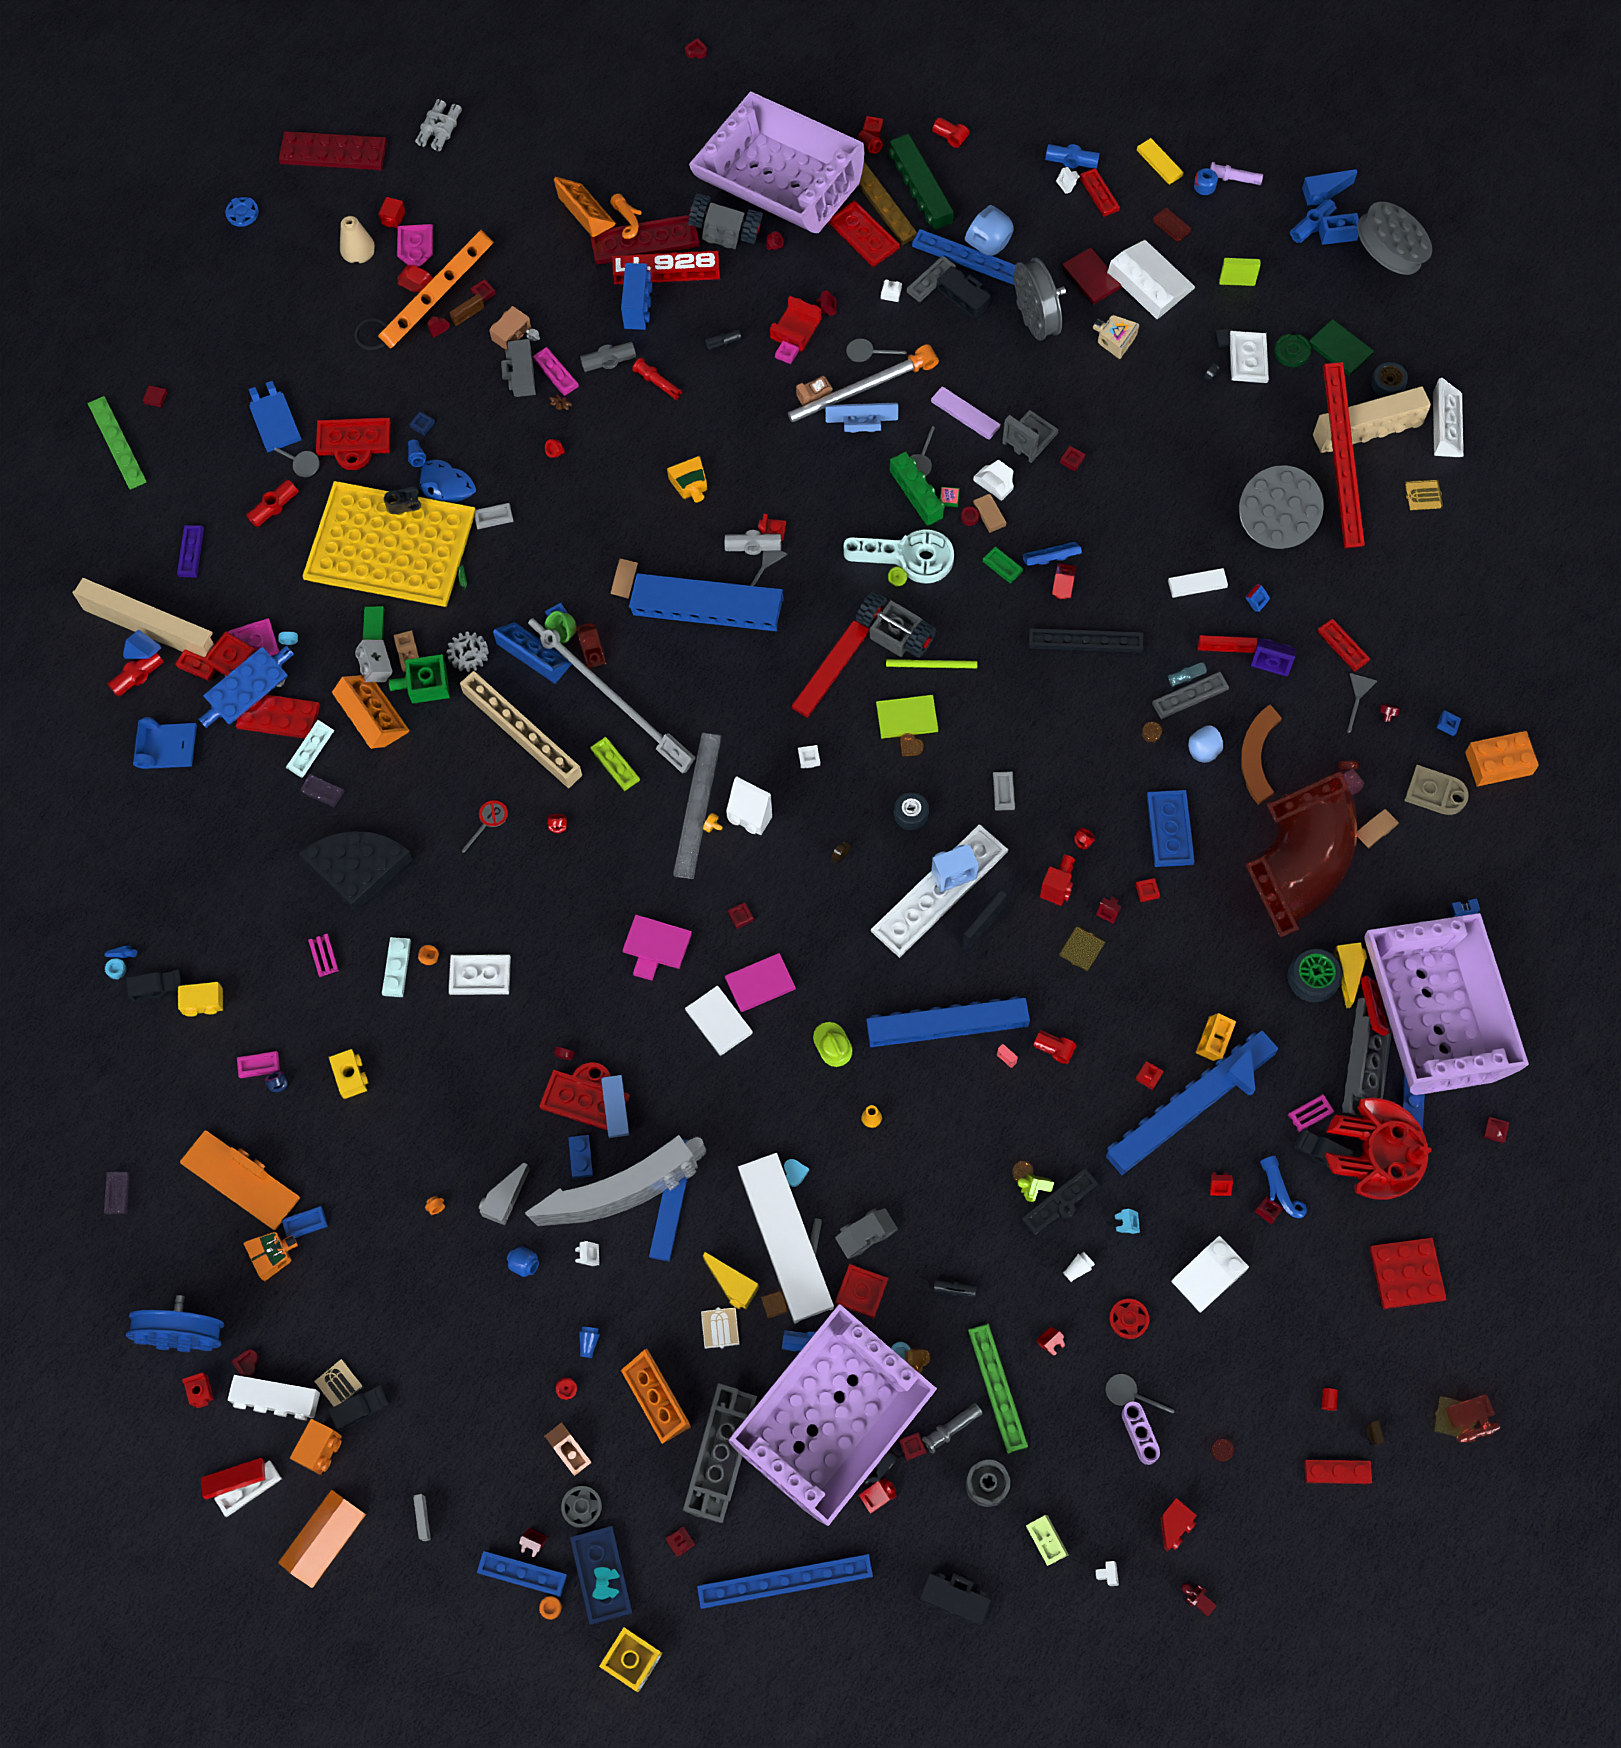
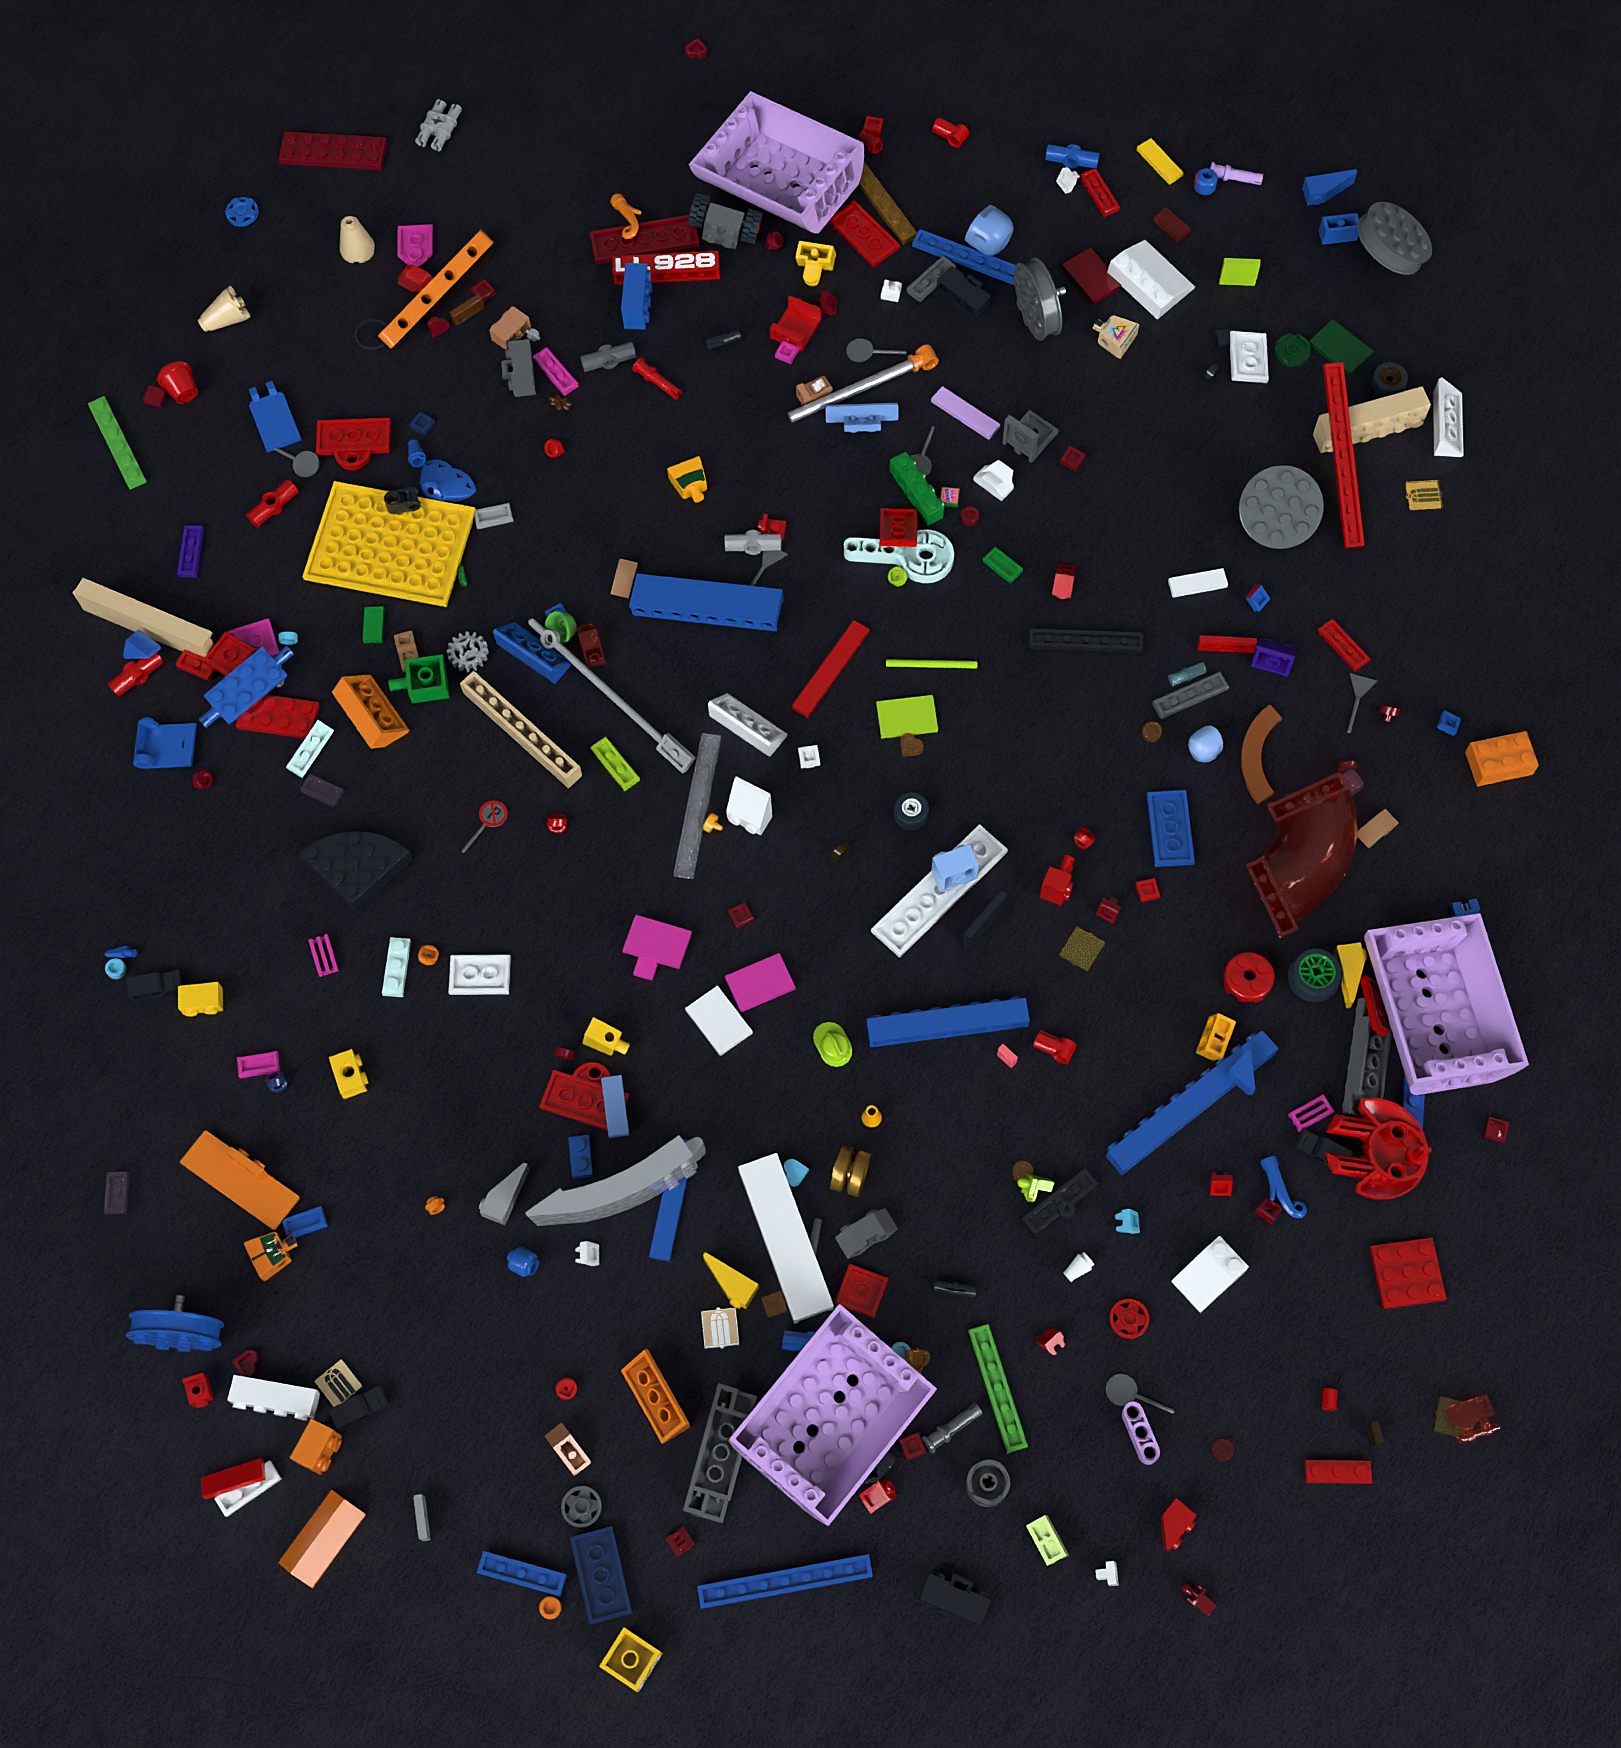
(178, 381): none -> red piece
(202, 779): none -> dark red tile
(224, 311): none -> tan cone
(373, 661): light grey brick -> none
(392, 212): red brick -> none
(533, 1540): dark red tile -> none
(583, 206): orange slope -> none
(588, 1341): blue cone -> none
(598, 1033): none -> yellow torso
(603, 1575): teal piece -> none
(746, 723): none -> white slope
(814, 259): none -> yellow brick
(846, 1170): none -> pearl gold wheel
(895, 626): brick -> none
(898, 527): none -> red tile
(921, 182): dark green brick -> none
(989, 513): medium nougat tile -> none
(1003, 791): light grey tile -> none
(1058, 552): blue plate -> none
(1149, 1075): red tile -> none
(1244, 989): none -> red plate
(1312, 221): blue piece -> none
(1435, 791): dark tan tile -> none

